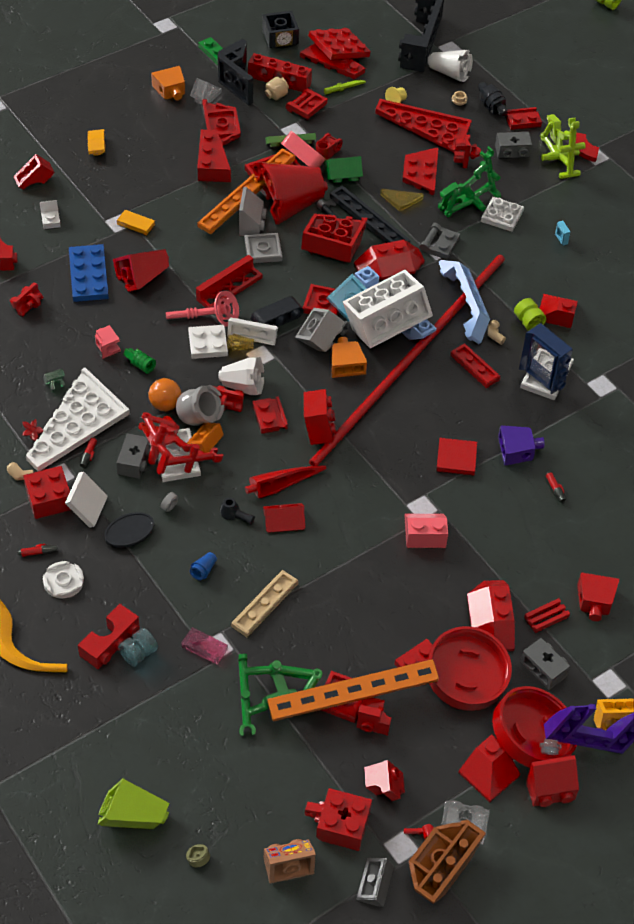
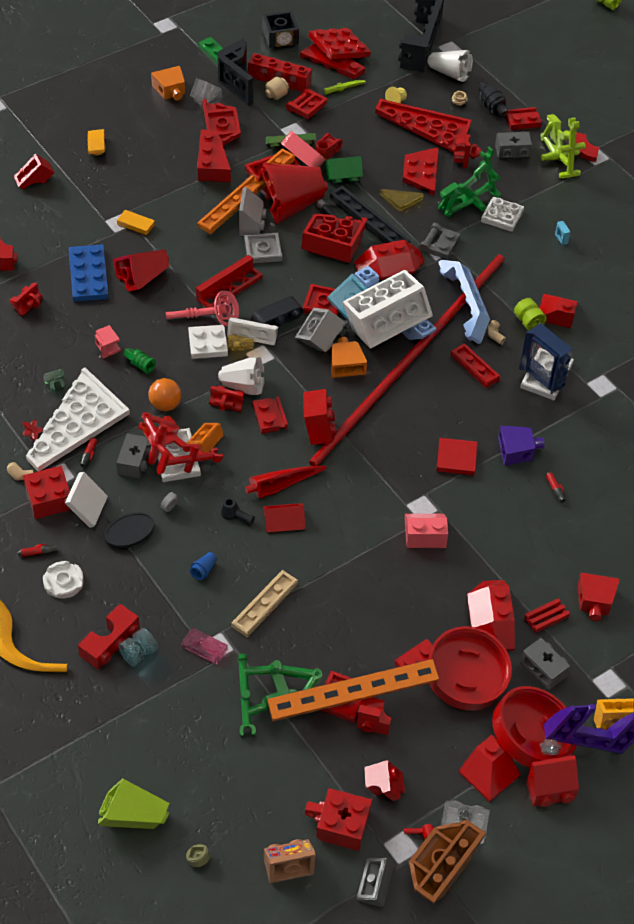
(50, 214): white slope -> none
(199, 405): light grey tile -> none

